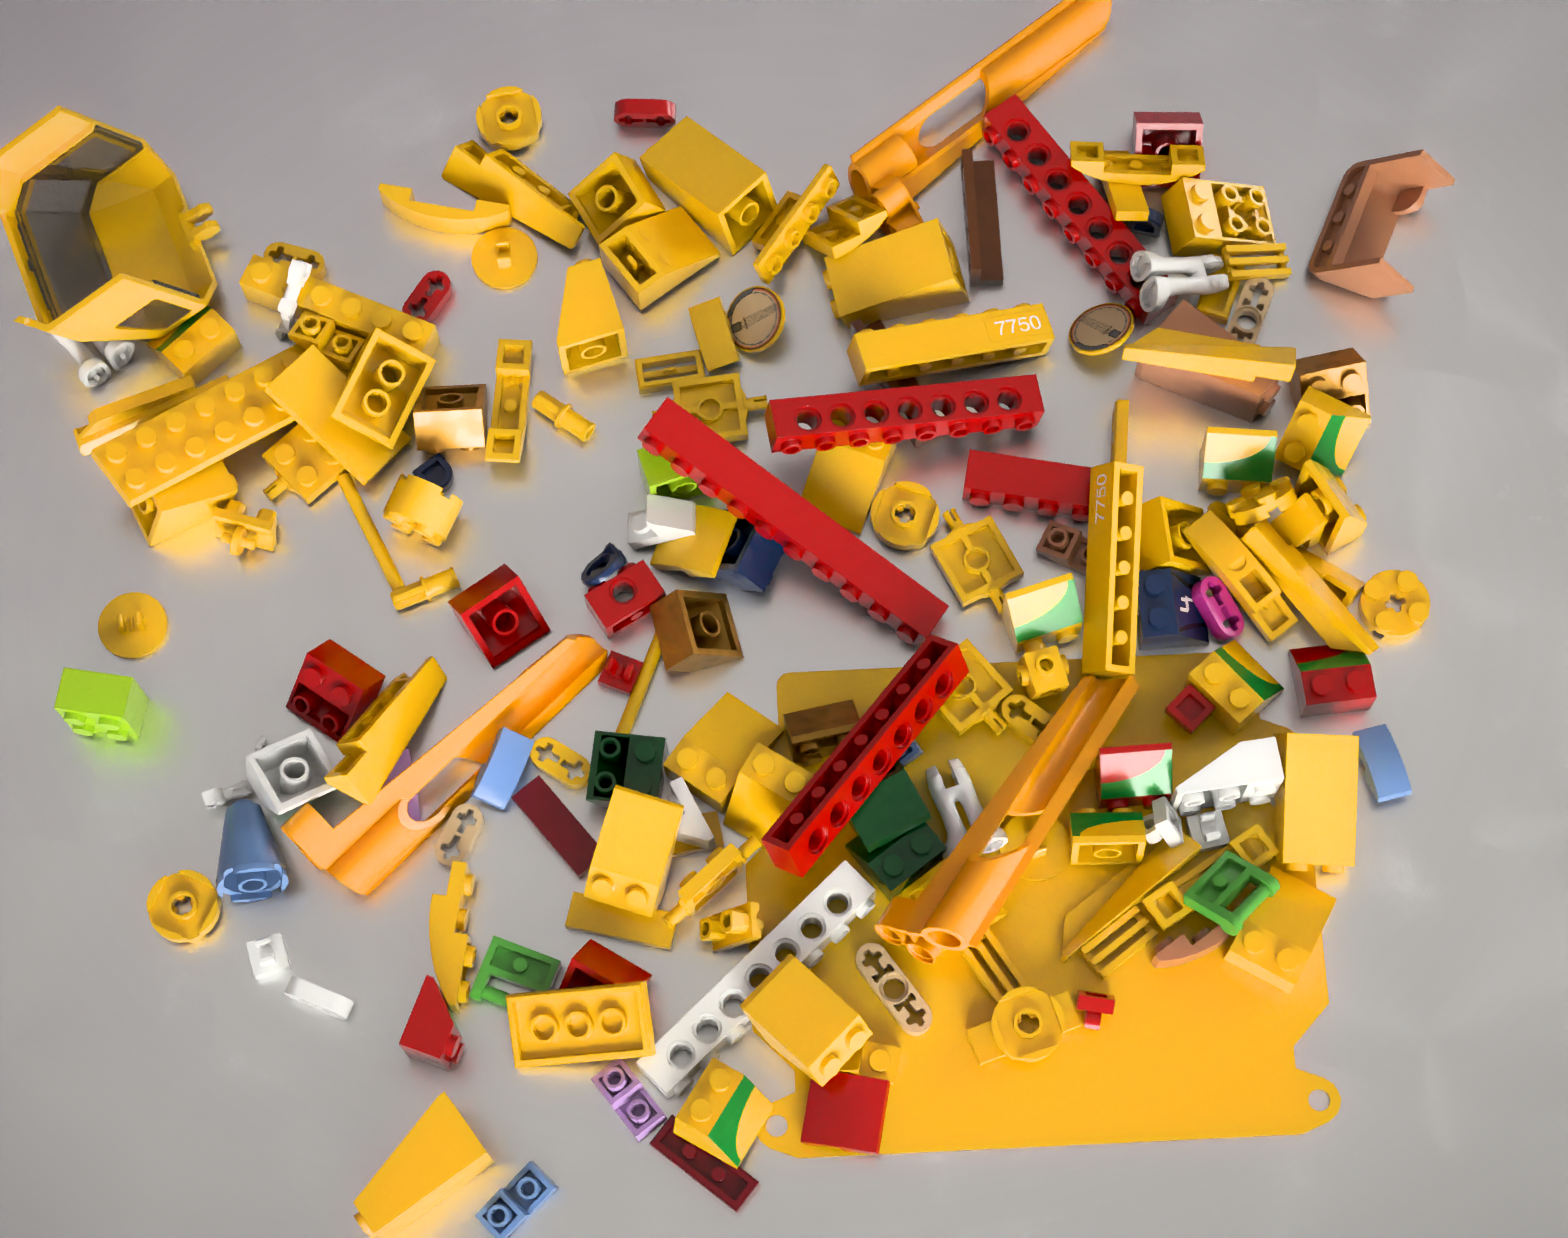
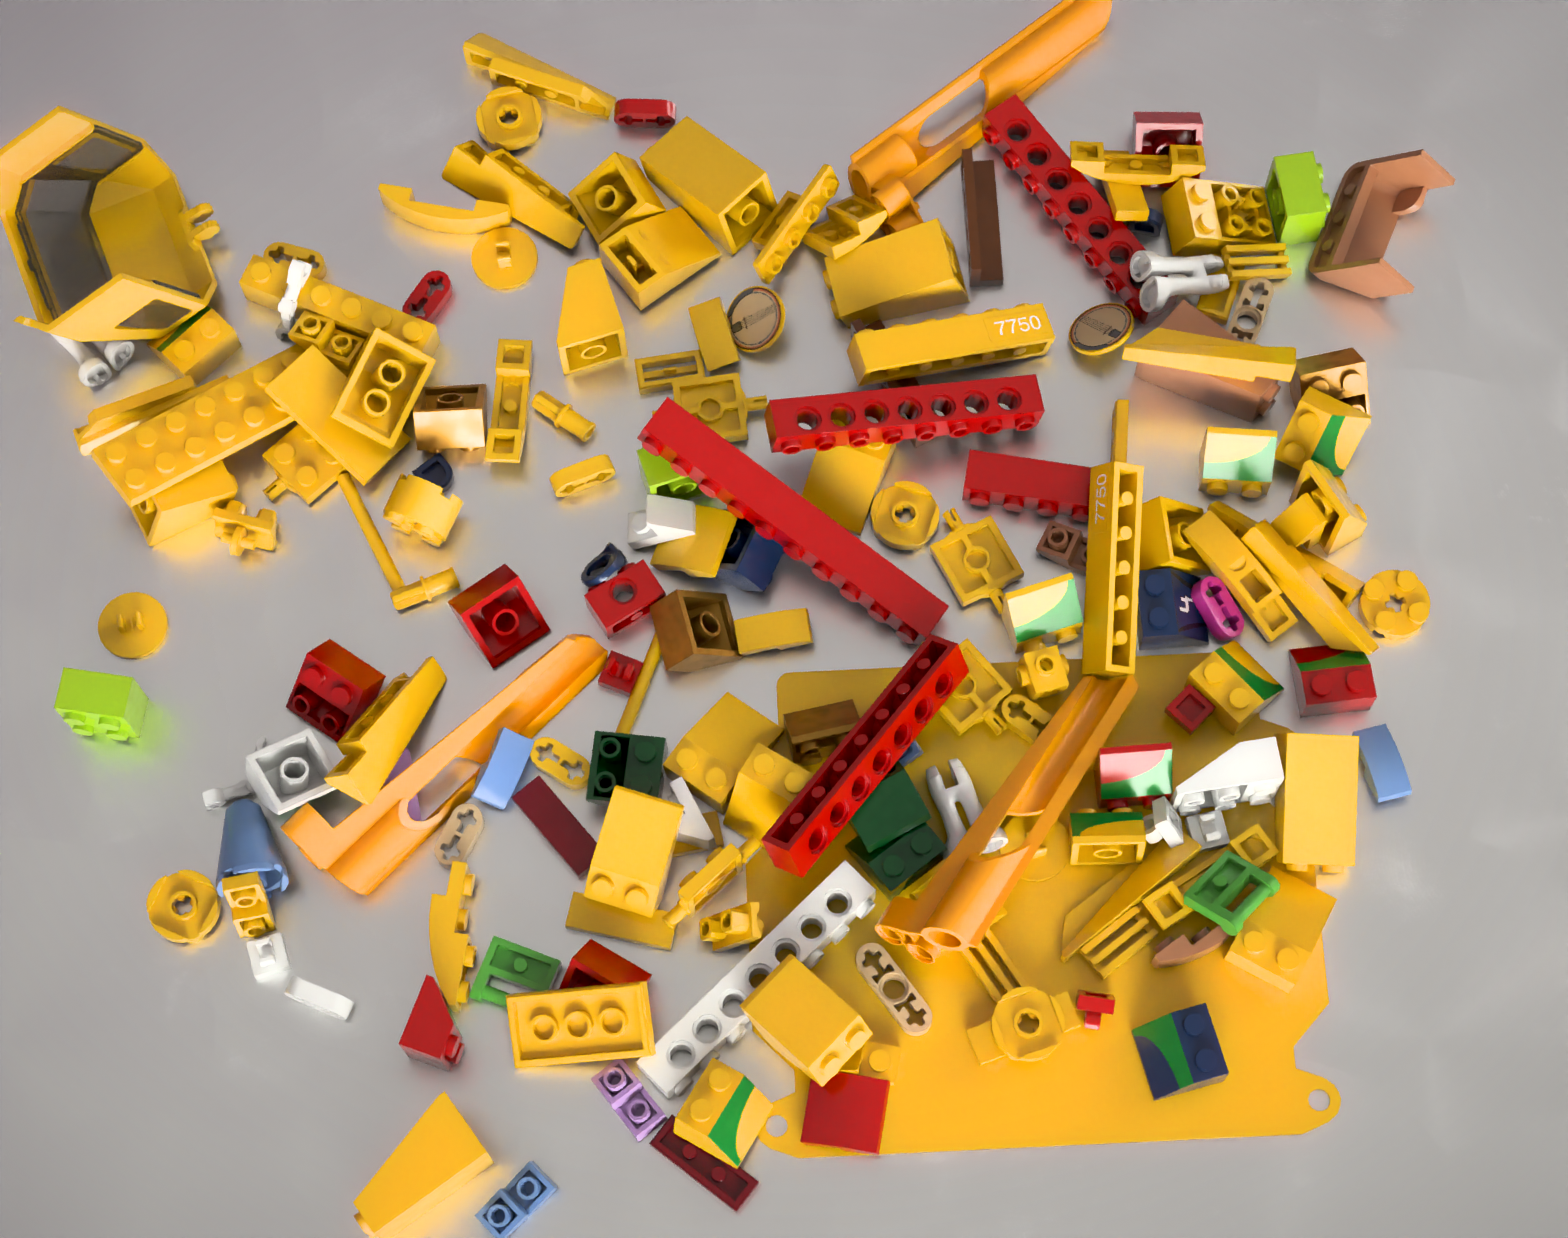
(248, 904): none -> yellow slope
(515, 68): none -> yellow wedge
(582, 475): none -> yellow beam
(773, 630): none -> yellow slope
(1180, 1052): none -> dark blue slope
(1259, 501): yellow plate -> none
(1296, 198): none -> lime brick

